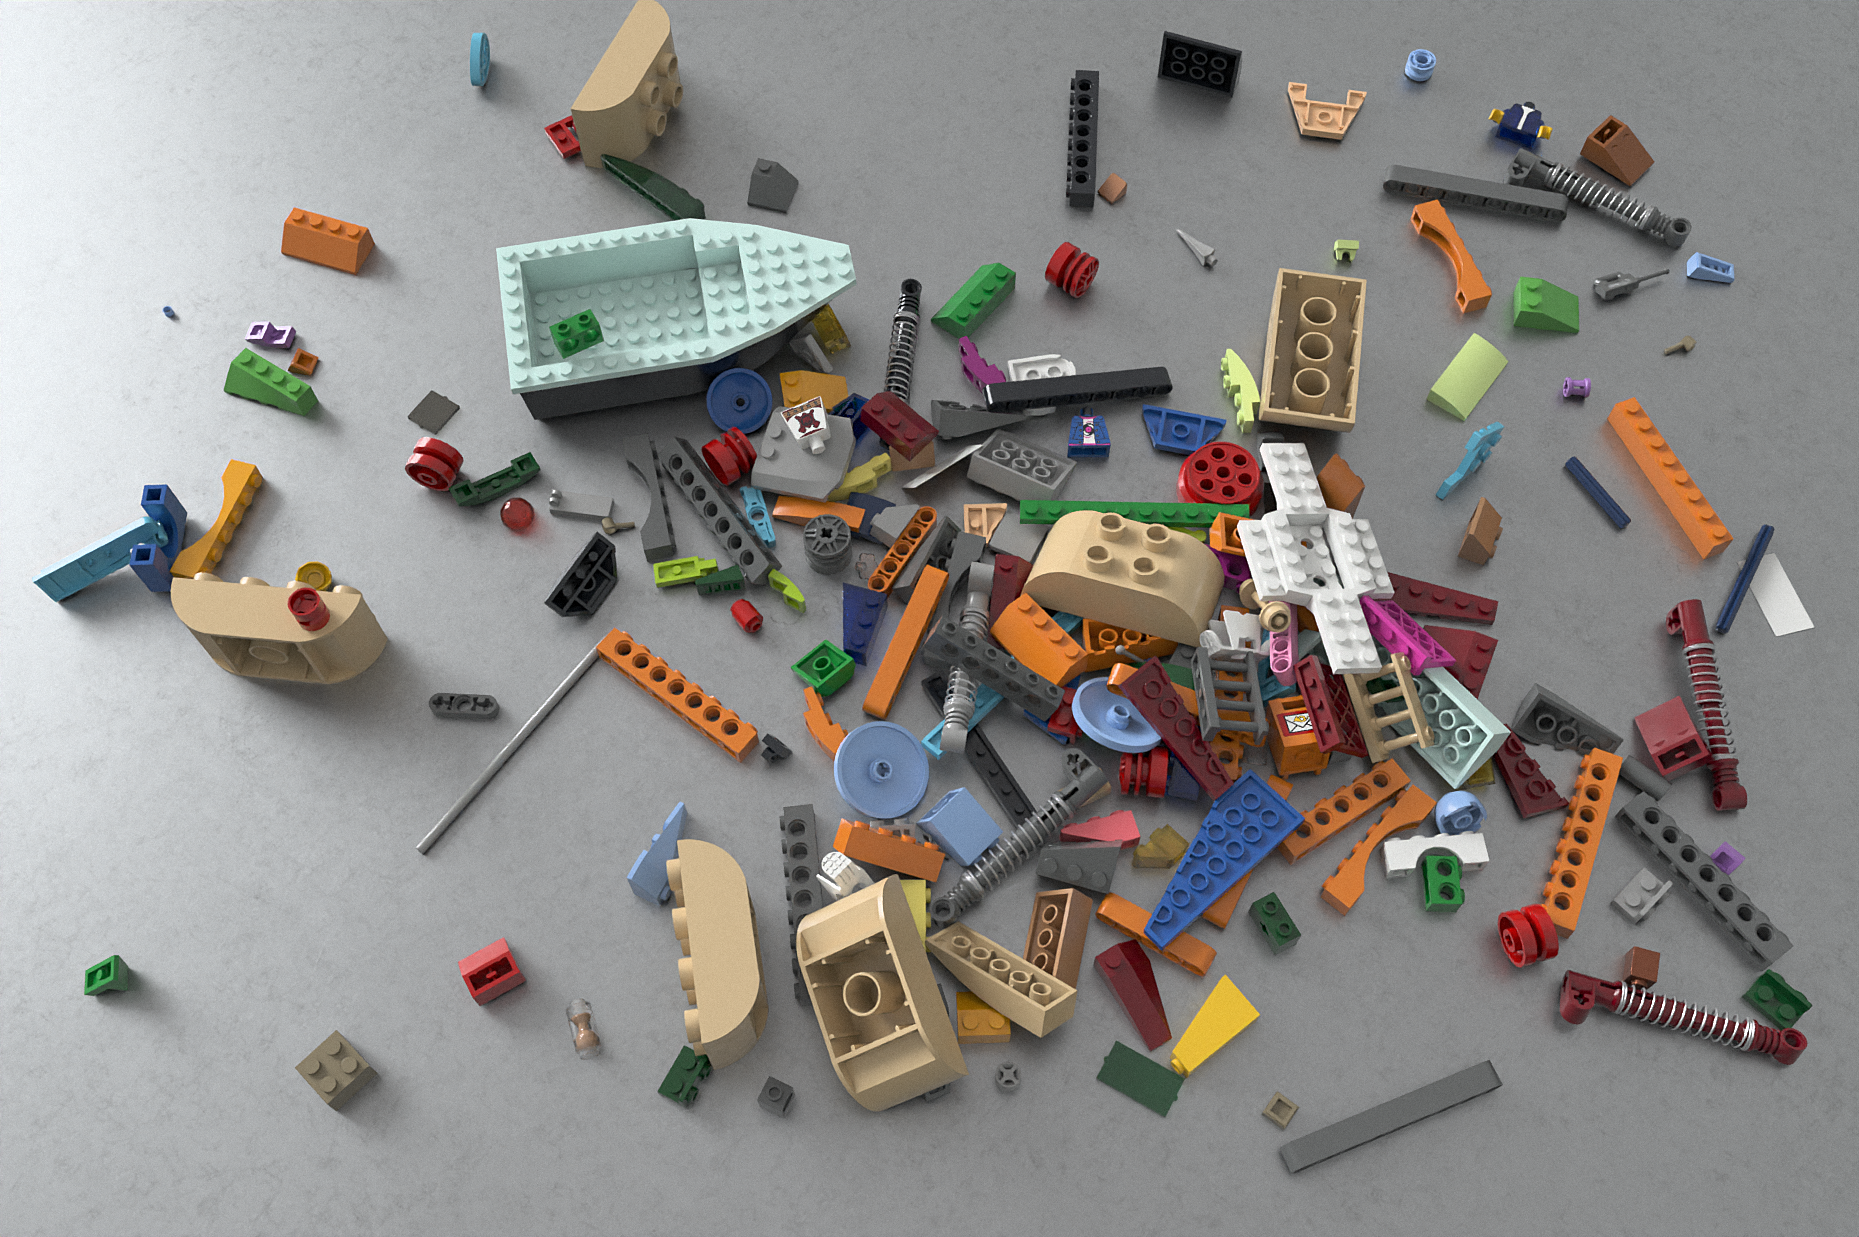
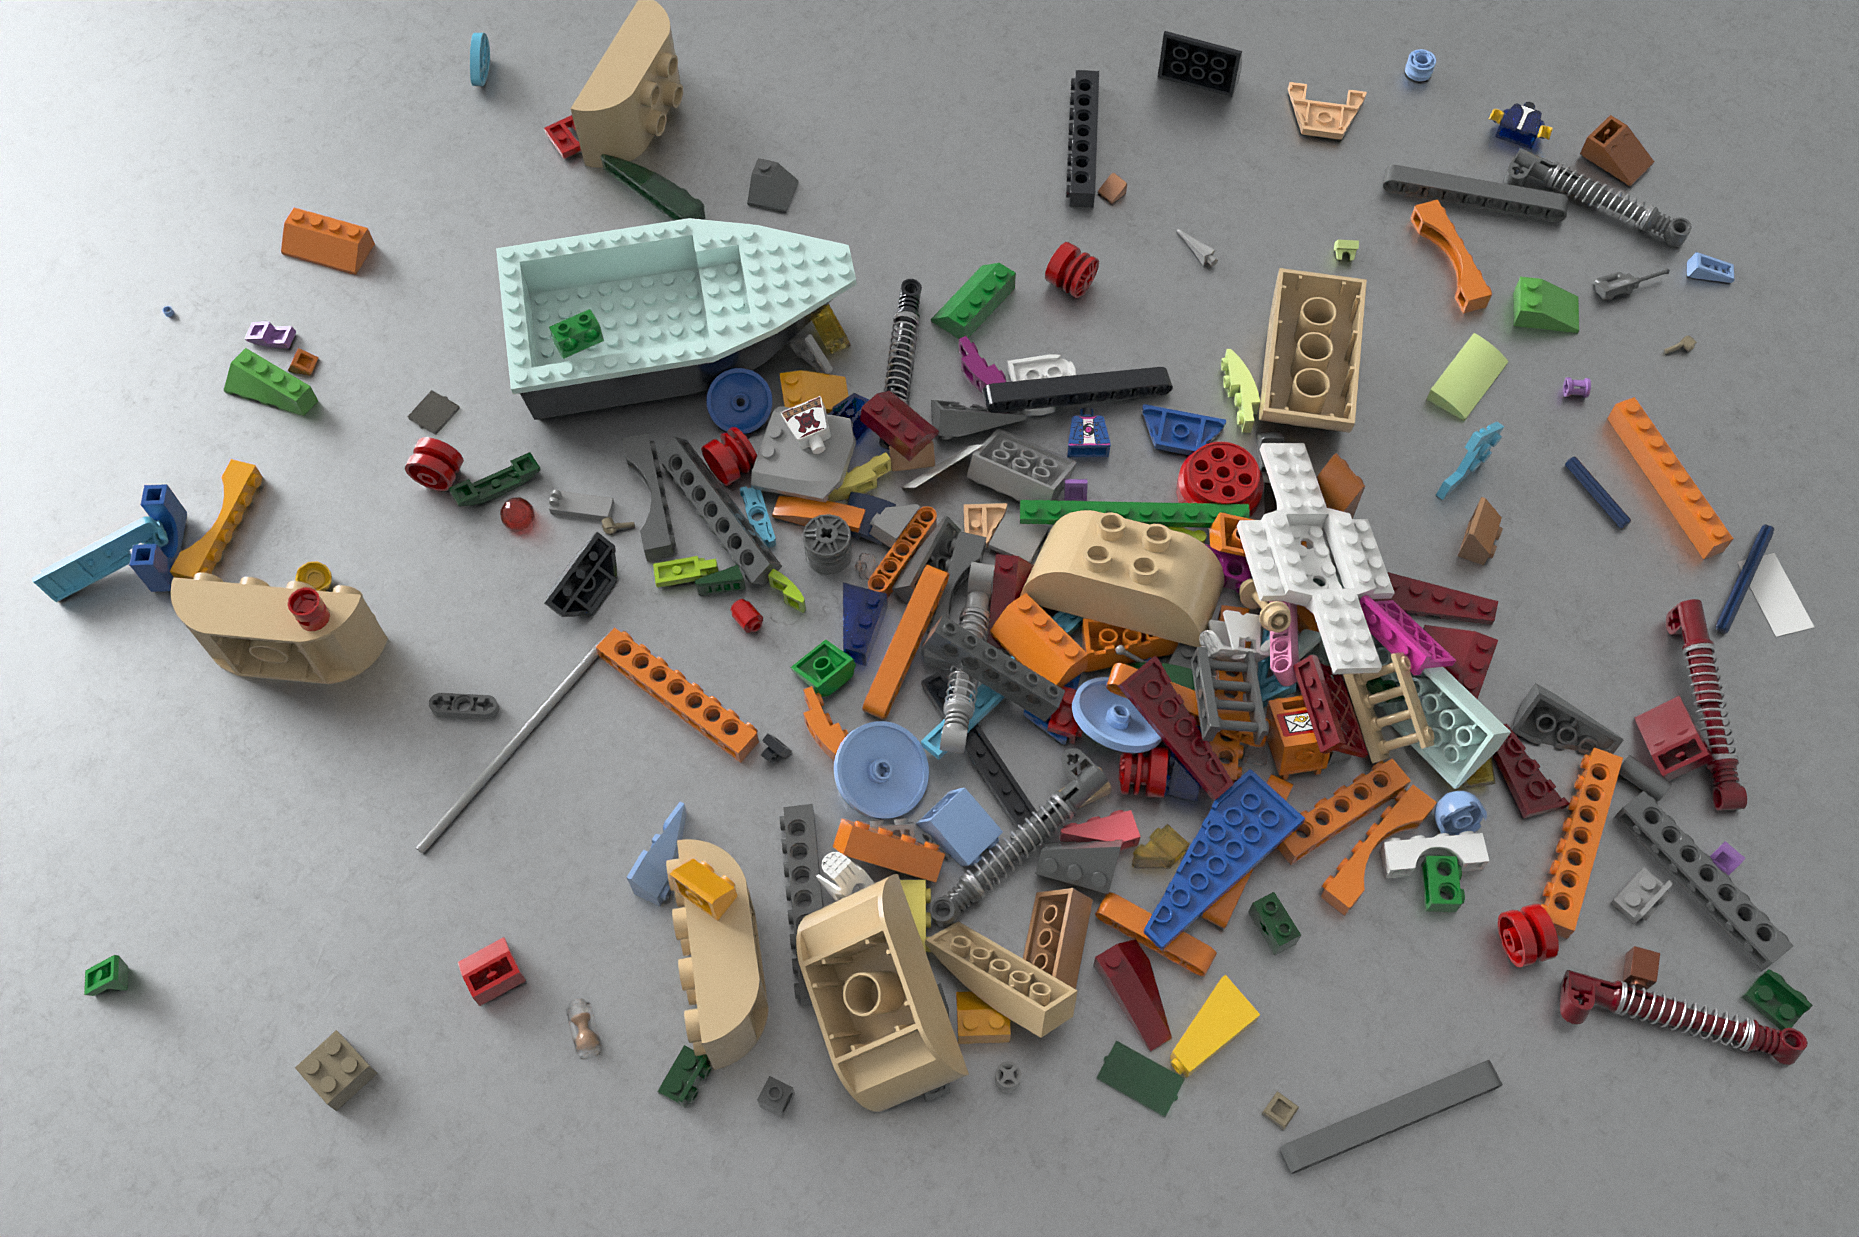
(704, 888): none -> light orange slope
(1075, 490): none -> medium lavender tile

